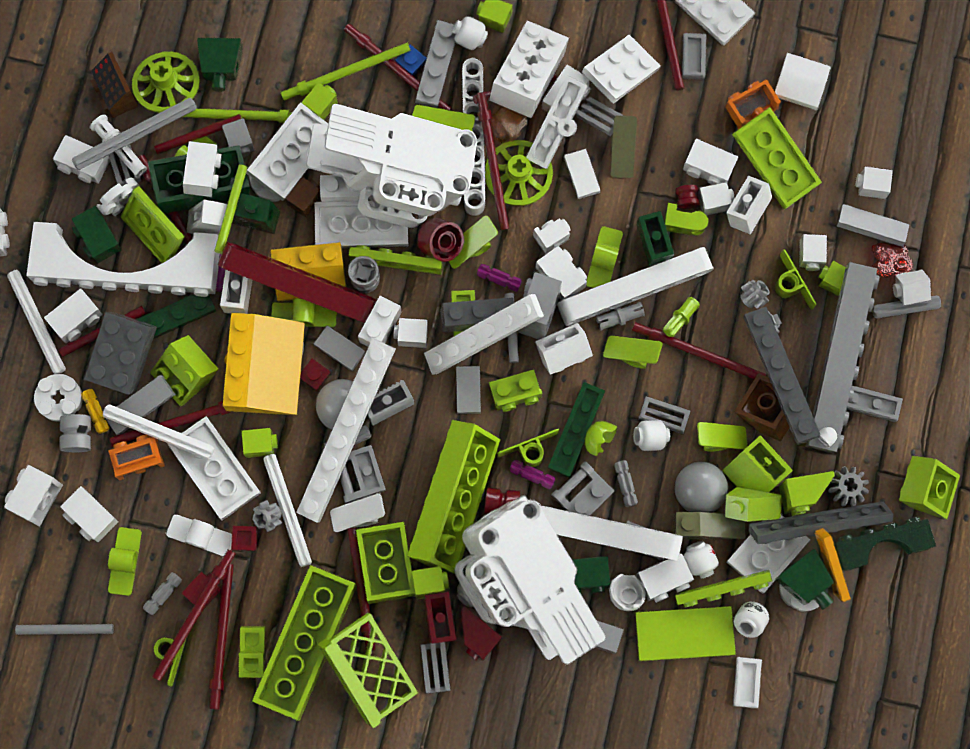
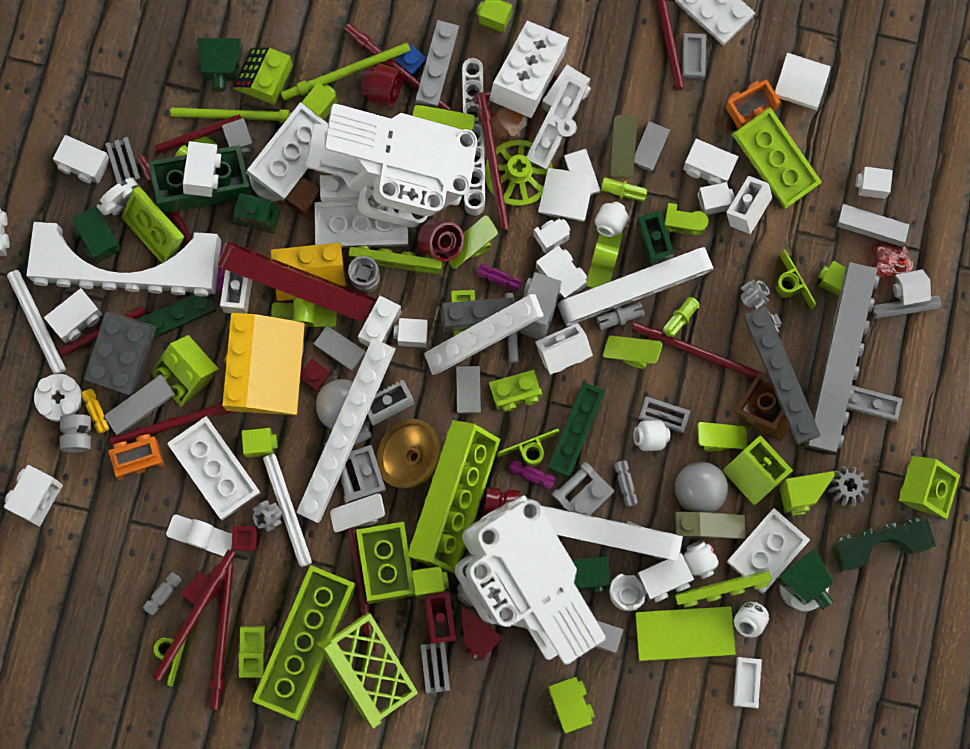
(65, 629): light grey bar -> none
(88, 514): white brick -> none
(102, 122): white pin -> none
(113, 86): slope -> none
(123, 561): lime piece -> none
(133, 134): light grey axle -> none
(158, 431): white axle -> none
(164, 78): lime wheel -> none
(206, 217): white brick -> none
(230, 209): lime bar -> none
(264, 74): none -> lime slope
(382, 84): none -> dark red piece
(401, 447): none -> pearl gold dish
(469, 33): white head -> none
(566, 194): none -> white slope
(570, 704): none -> lime brick
(587, 108): light grey tile -> none
(599, 433): lime hair -> none
(611, 219): none -> white head
(621, 69): white plate -> none
(623, 189): none -> lime axle
(650, 146): none -> light grey tile
(687, 197): dark red wheel -> none
(752, 505): lime slope -> none
(813, 252): white brick -> none
(828, 436): white hinge -> none
(830, 521): dark grey plate -> none
(832, 564): light orange tile -> none

